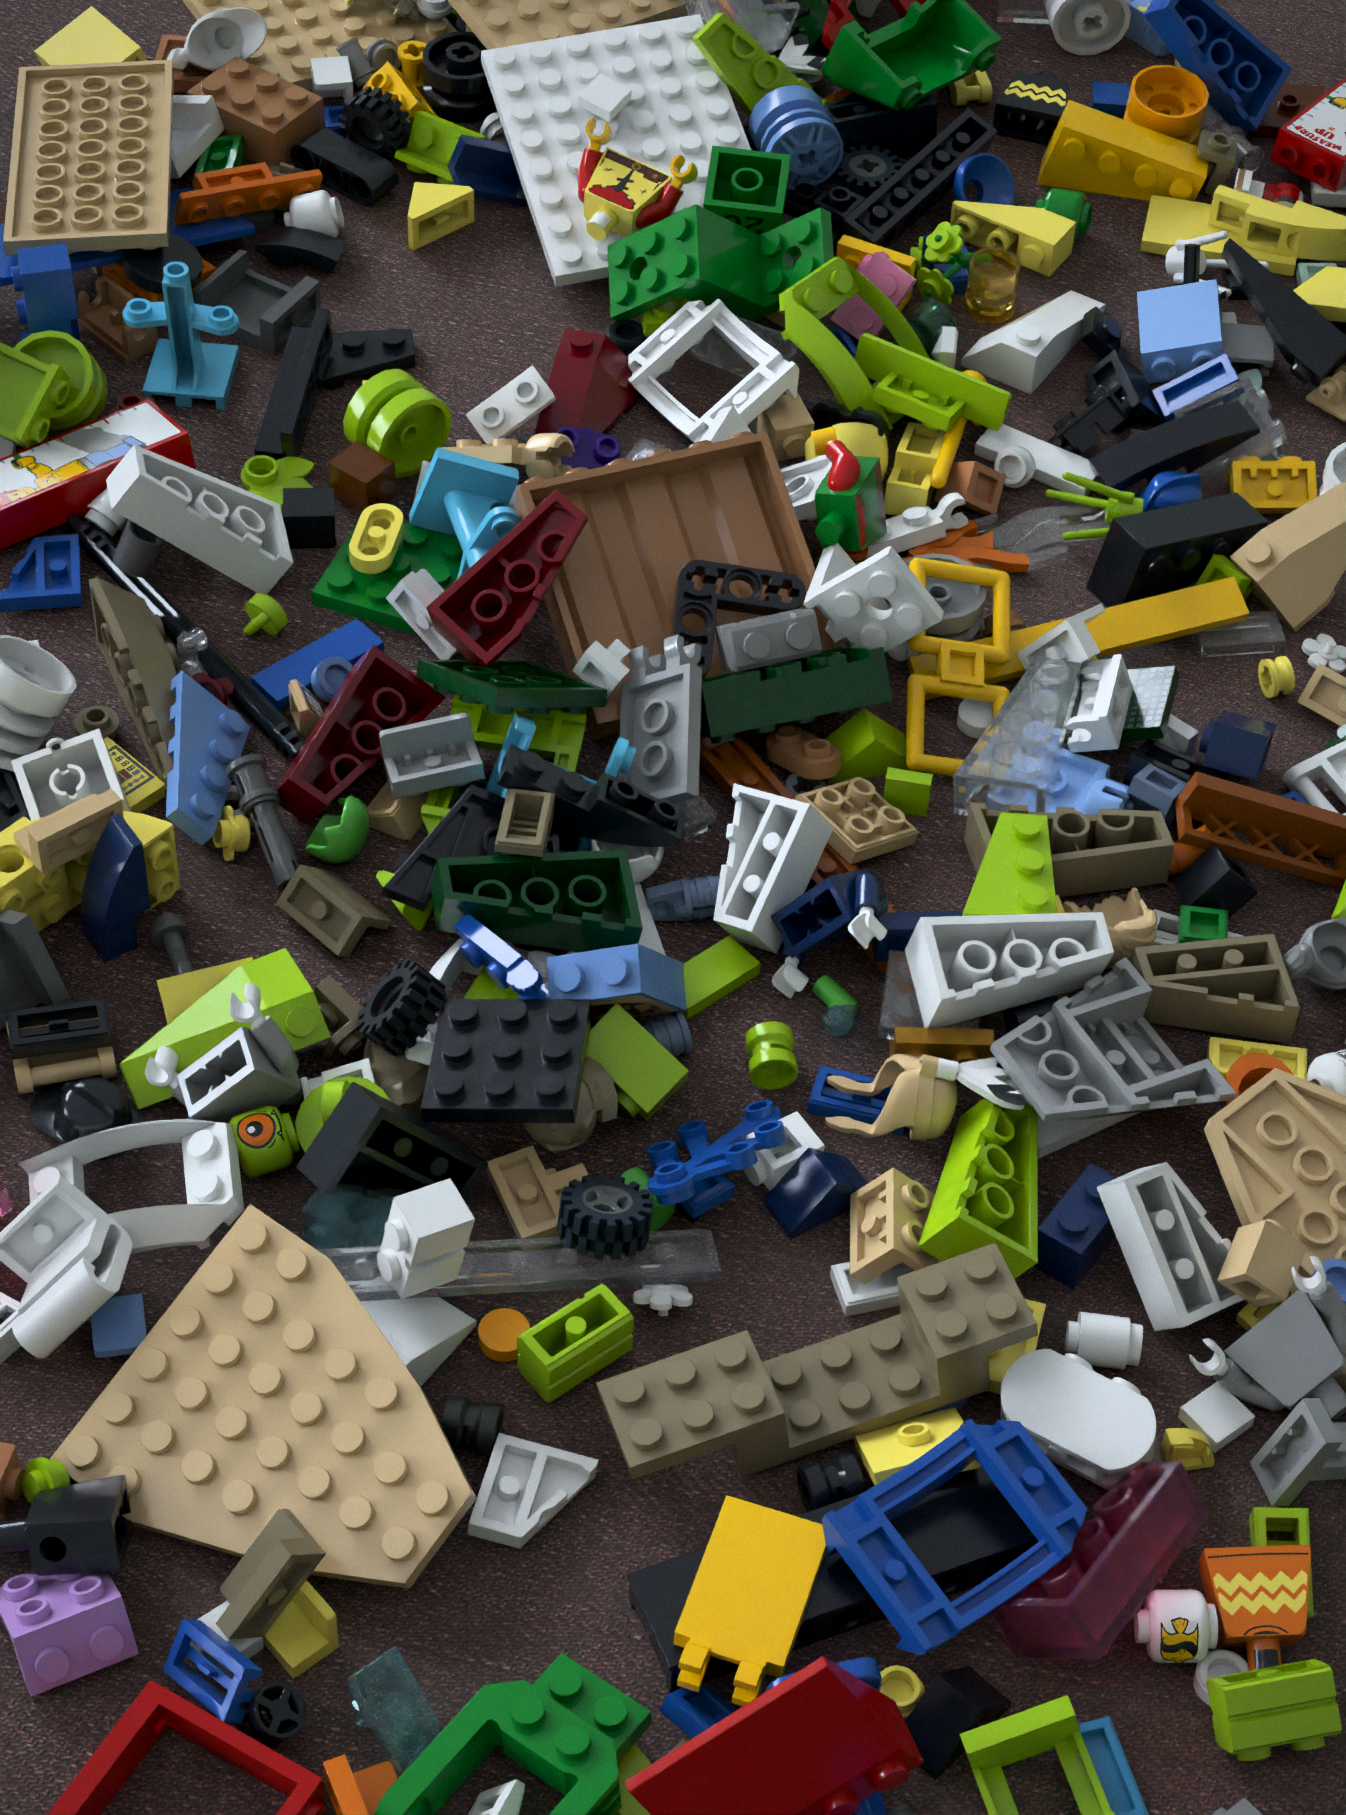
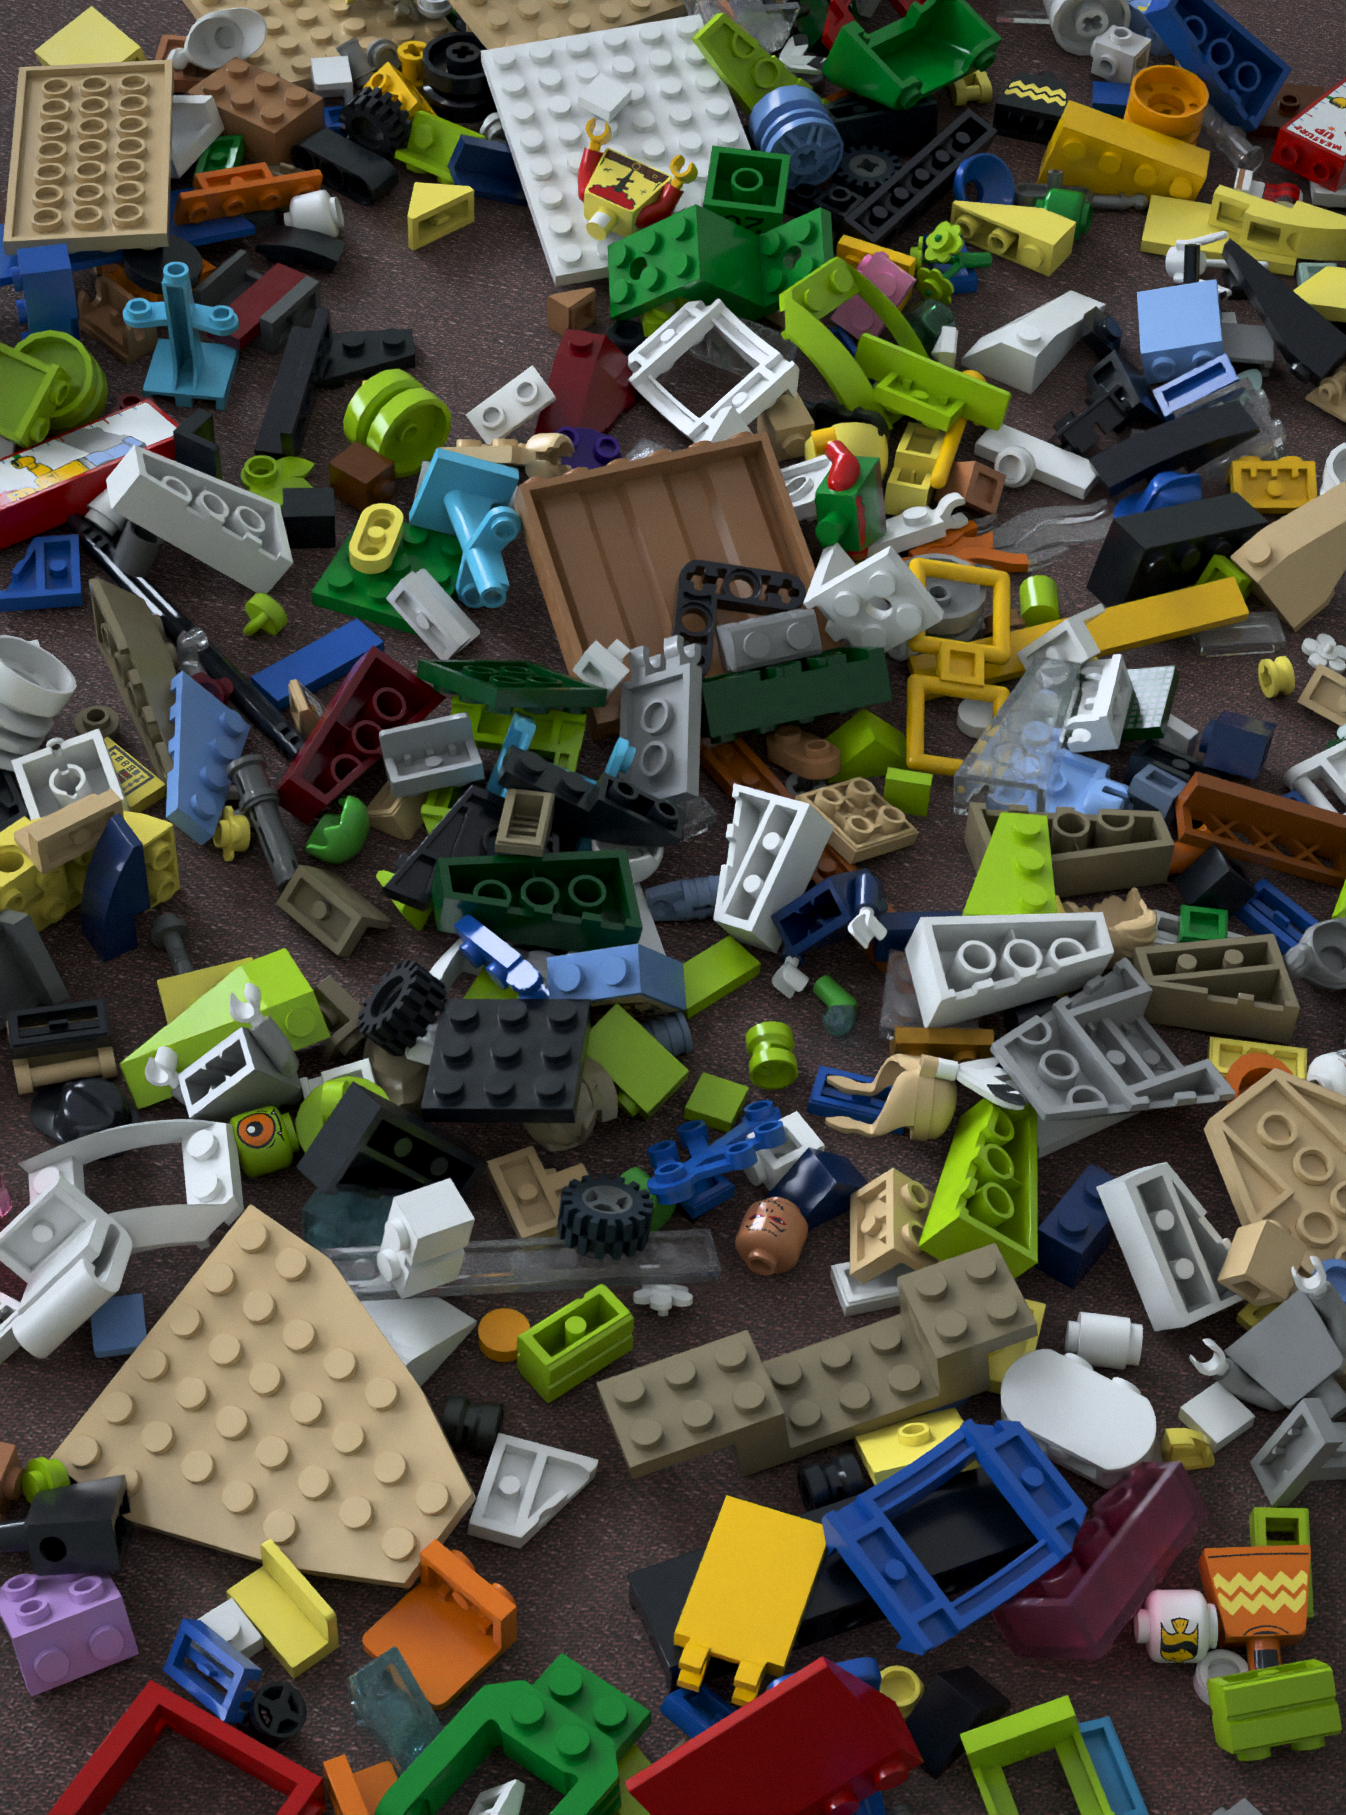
(196, 444): none -> black panel
(257, 301): none -> dark red tile
(268, 1577): dark tan panel -> none
(329, 676): medium blue tile -> none
(447, 1625): none -> orange bracket
(503, 589): dark red wedge -> none
(571, 310): none -> medium nougat slope
(716, 1102): none -> lime tile
(771, 1236): none -> nougat head
(992, 285): clear yellow wheel -> none
(1029, 193): none -> flat silver piece
(1039, 600): none -> lime piece
(1119, 54): none -> white brick
(1119, 504): lime plant -> none
(1221, 154): dark tan bracket -> none
(1265, 921): none -> blue tile

